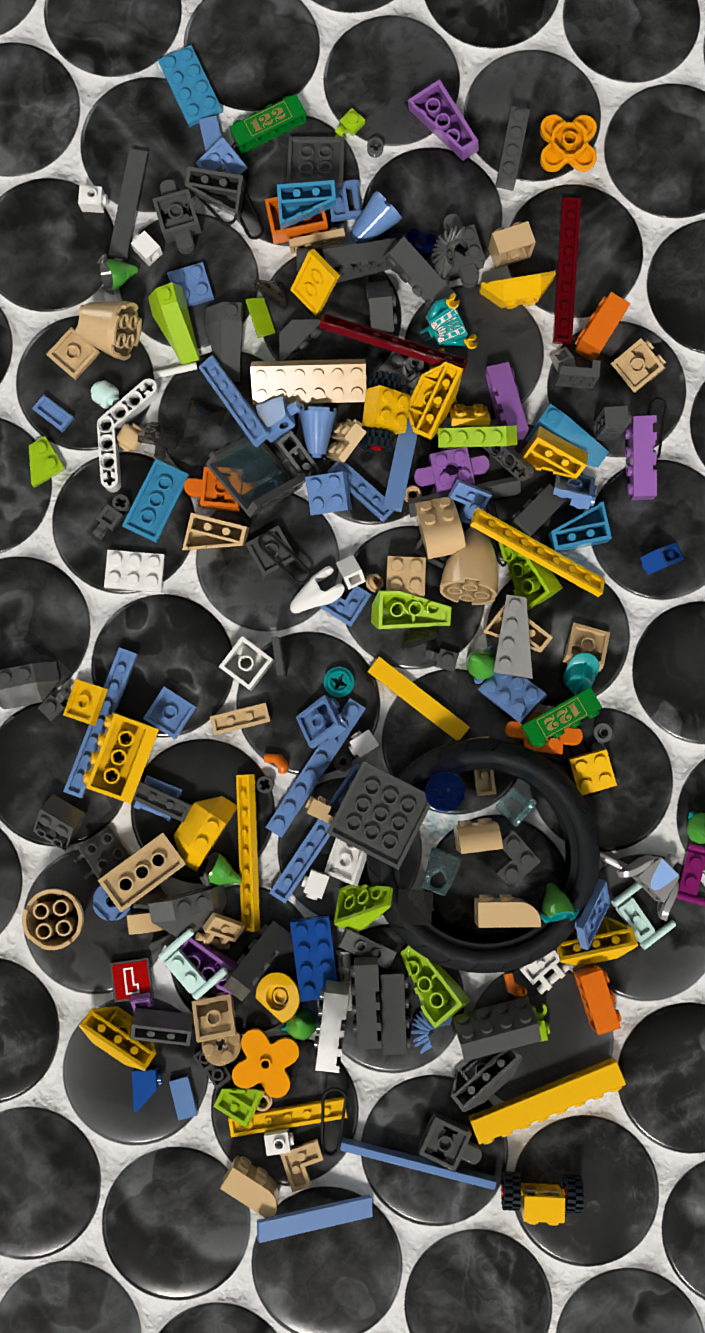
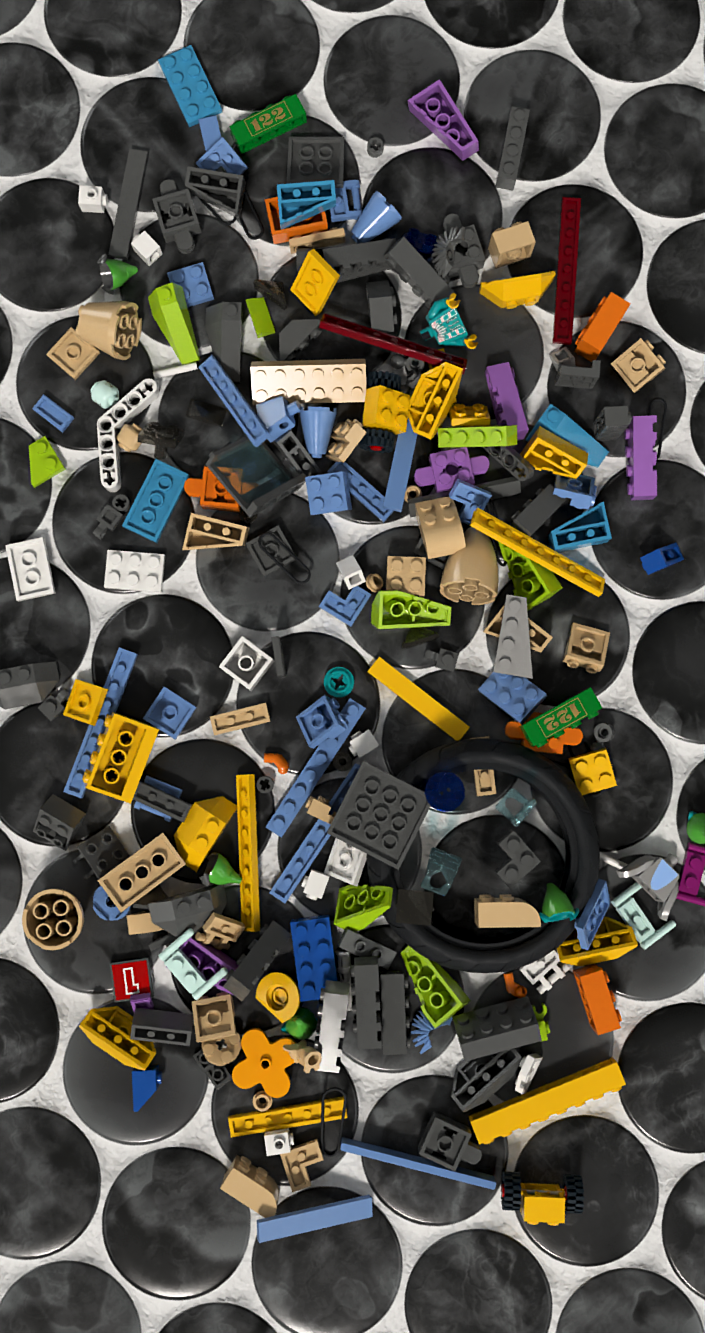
(30, 569): none -> white plate
(183, 1097): medium blue tile -> none
(239, 1103): lime wing -> none
(304, 1055): none -> tan animal
(311, 594): white animal -> none
(350, 123): lime plate -> none
(477, 836): tan brick -> none
(481, 664): bright green hat -> none
(528, 1069): none -> white plate
(568, 143): light orange plant -> none
(581, 672): teal piece -> none

